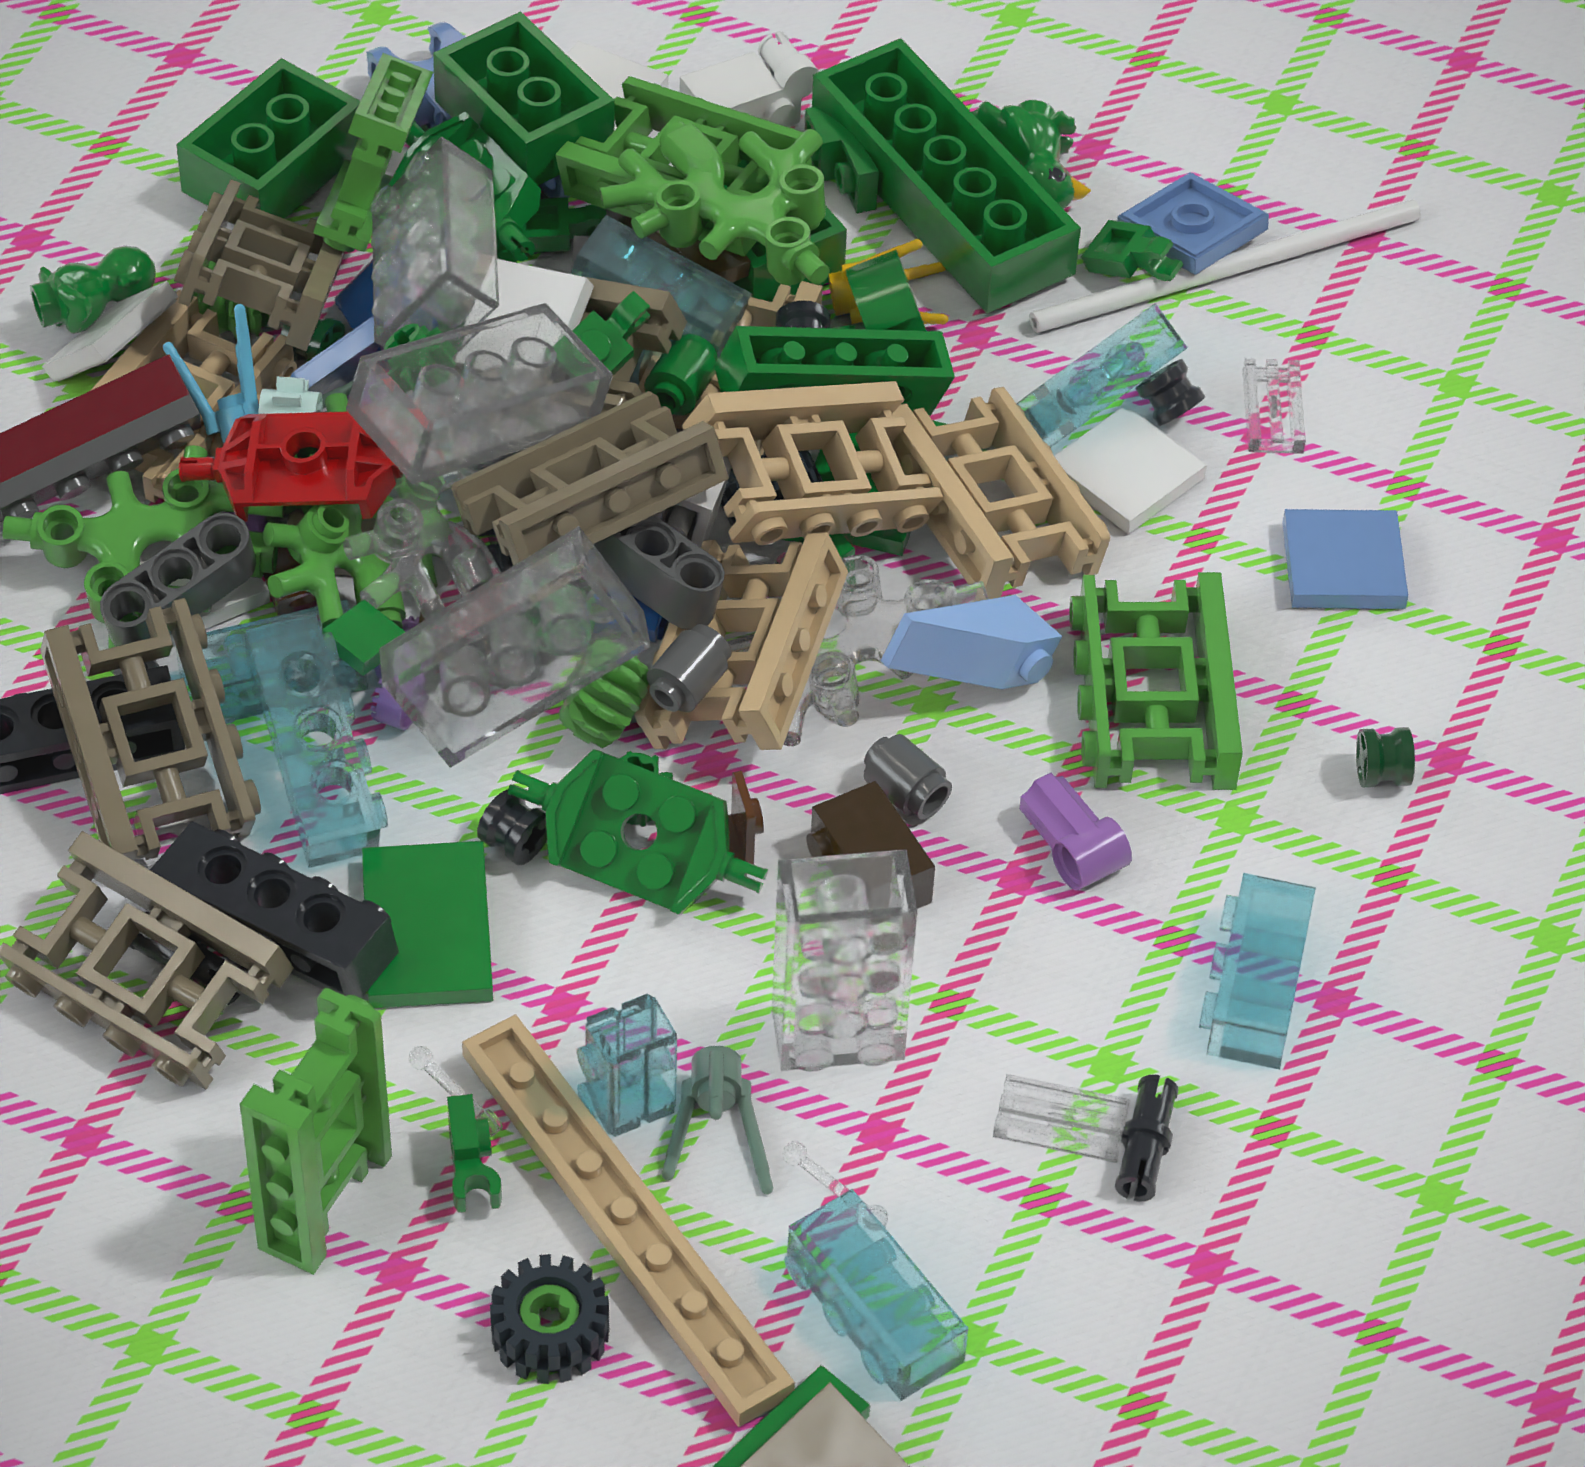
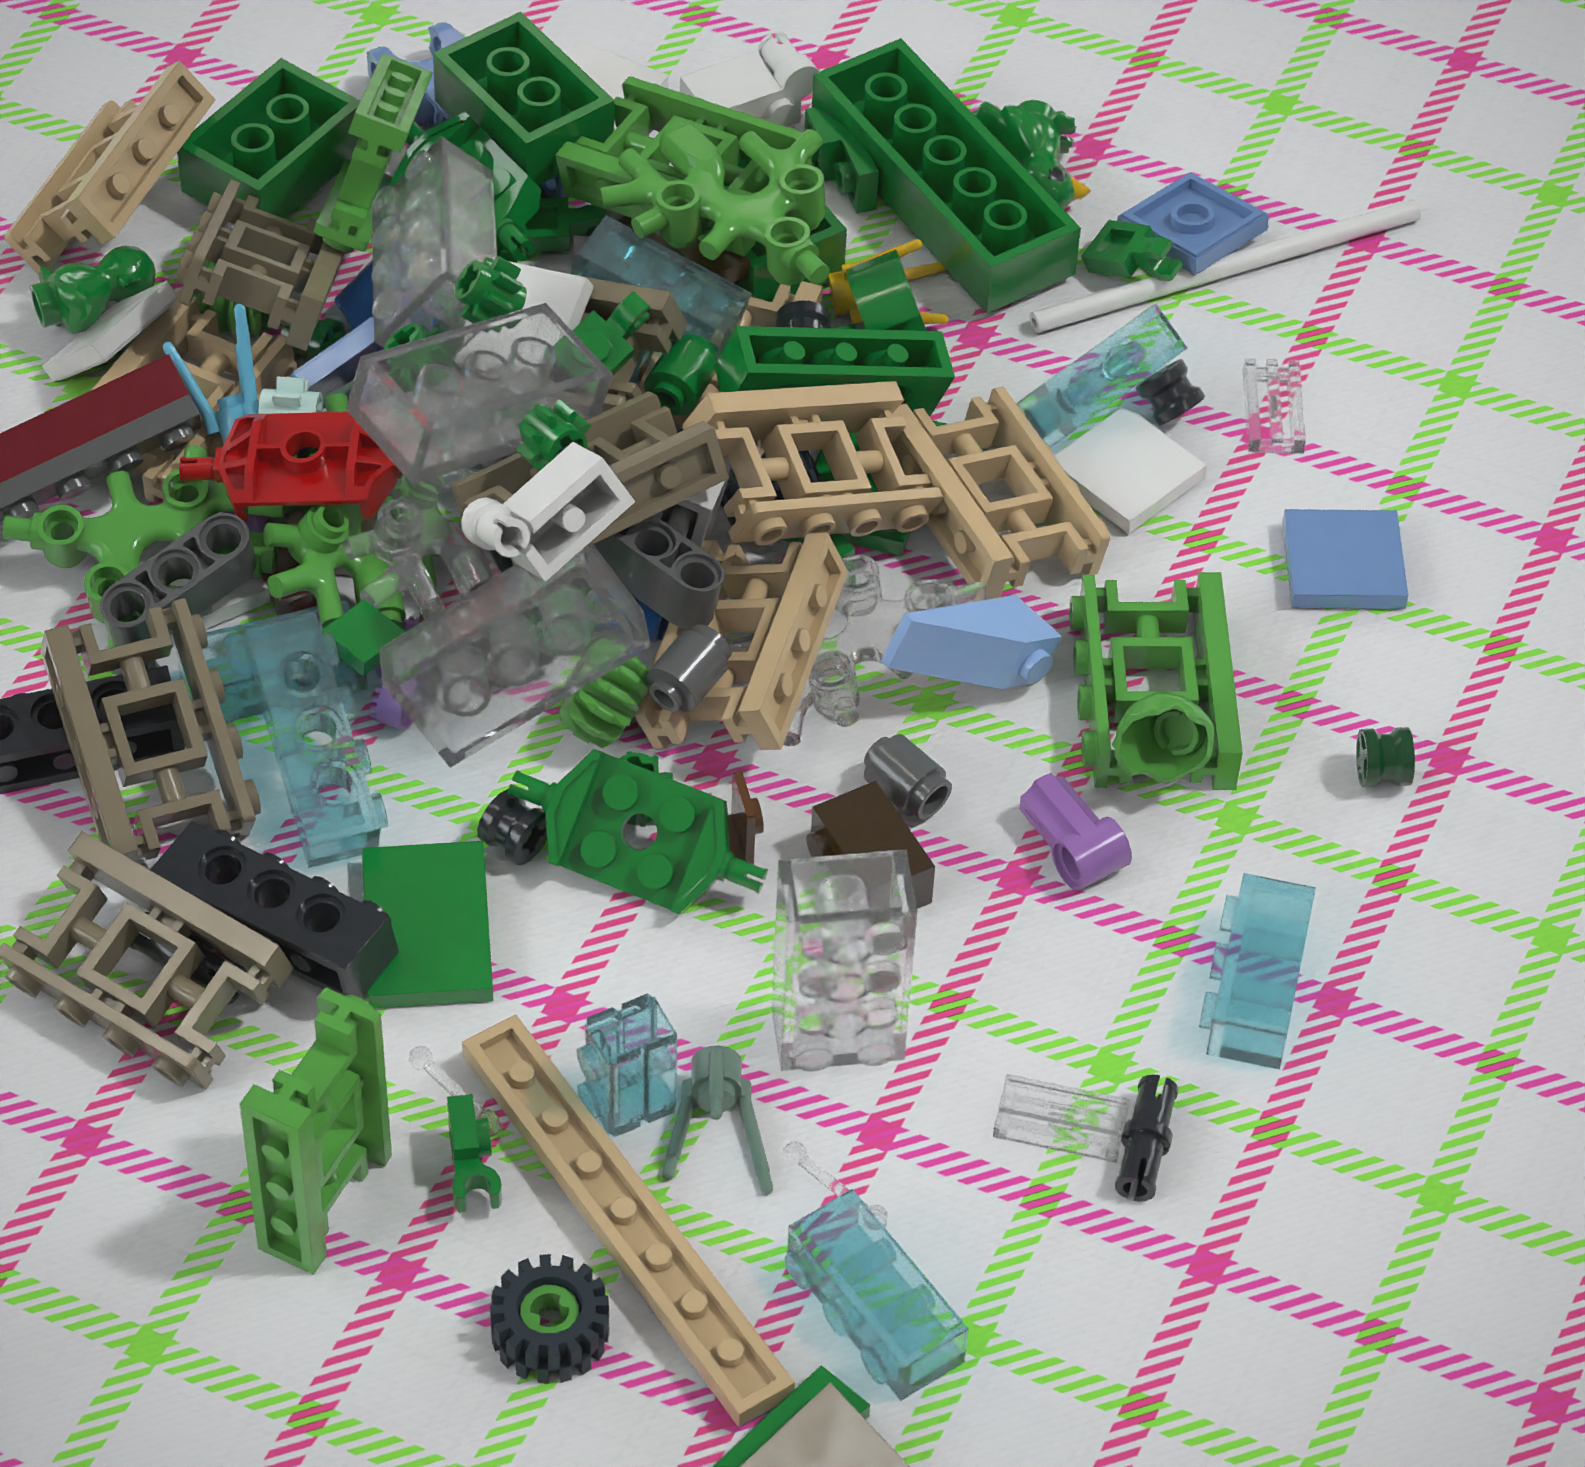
(110, 168): none -> tan fence
(489, 289): none -> green gear
(549, 432): none -> green gear
(551, 513): none -> white hinge
(1163, 737): none -> bright green hair

